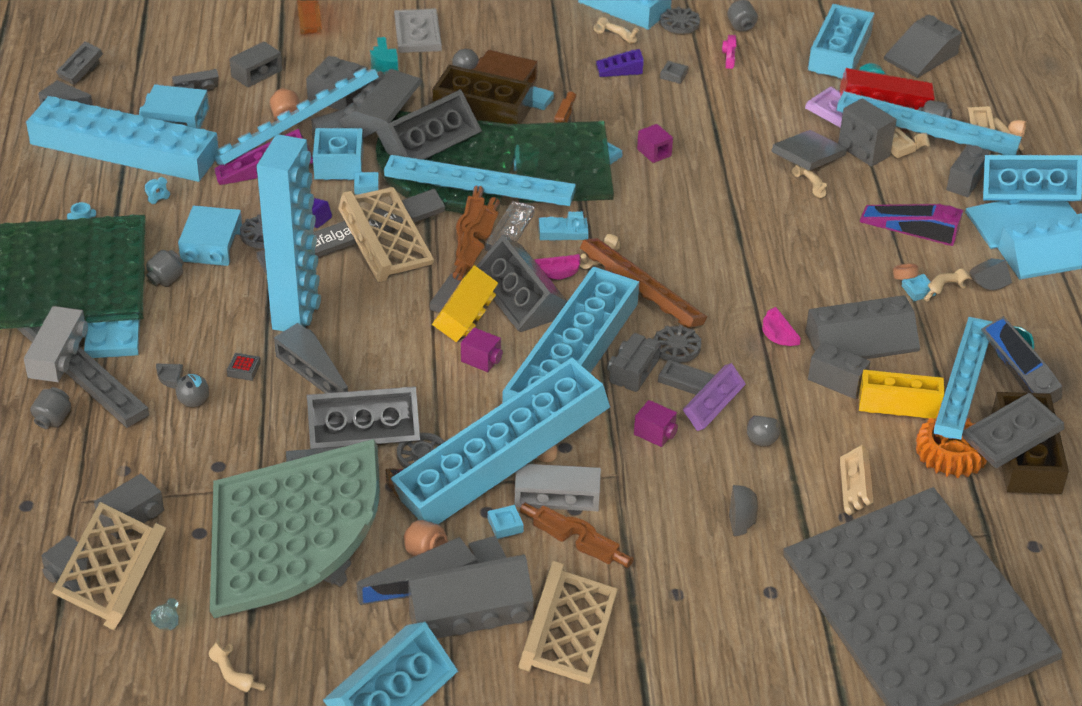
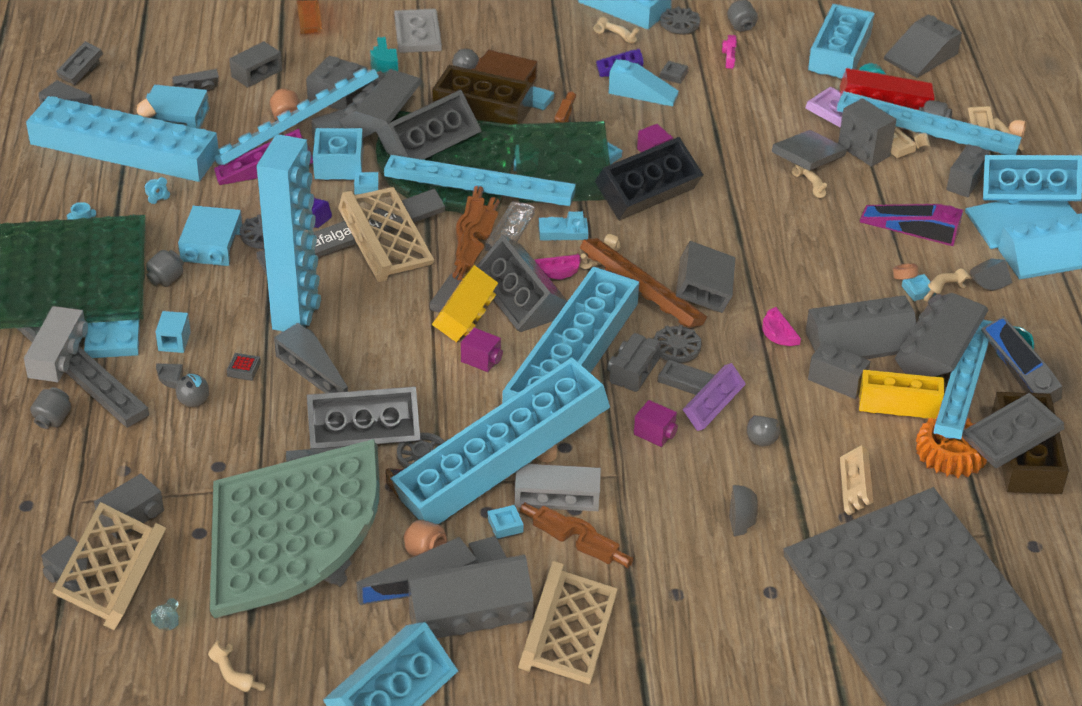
(145, 109): none -> light nougat hinge
(173, 331): none -> medium azure brick
(636, 82): none -> medium azure slope
(648, 178): none -> black brick
(706, 276): none -> dark grey brick
(940, 335): none -> dark grey slope

